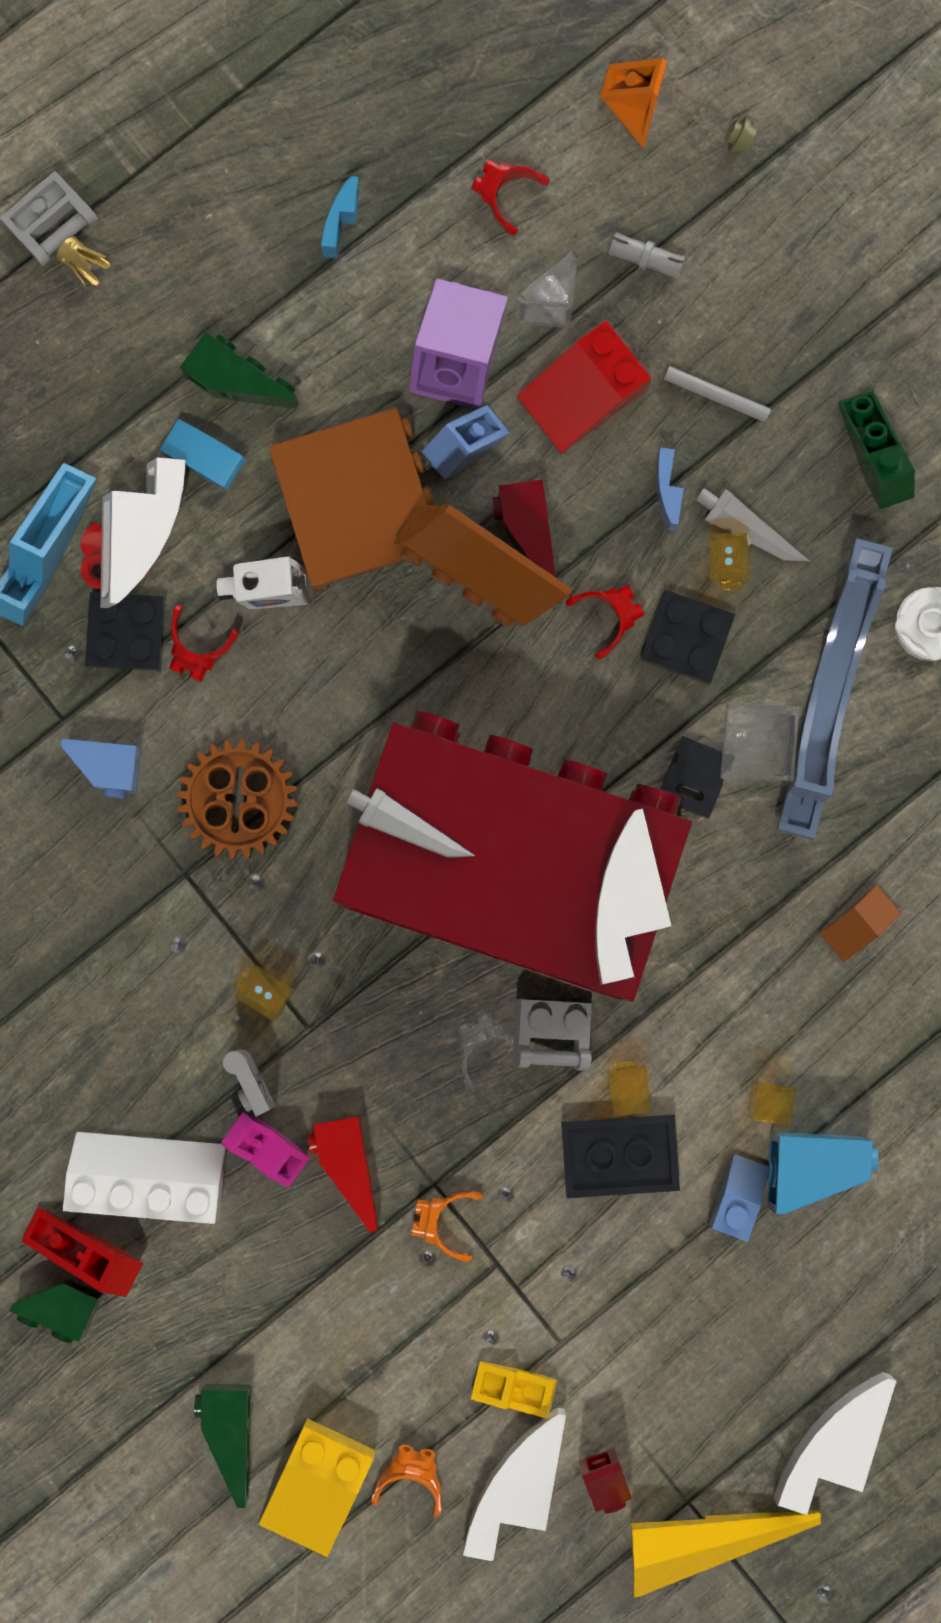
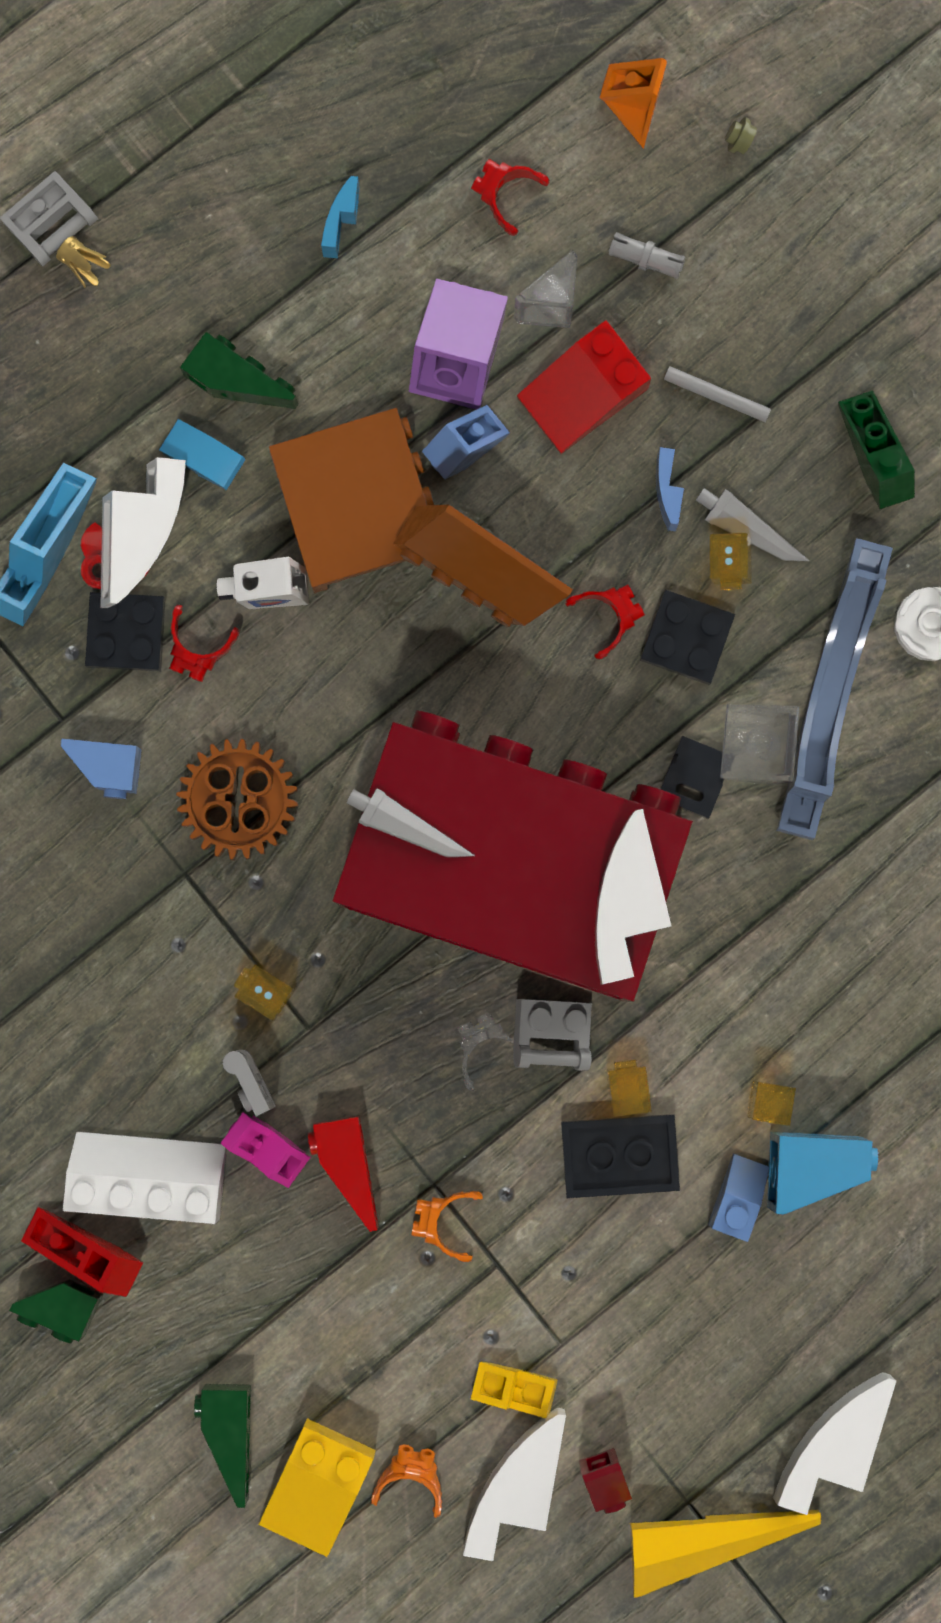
(526, 521): dark red slope -> none
(860, 923): dark orange slope -> none

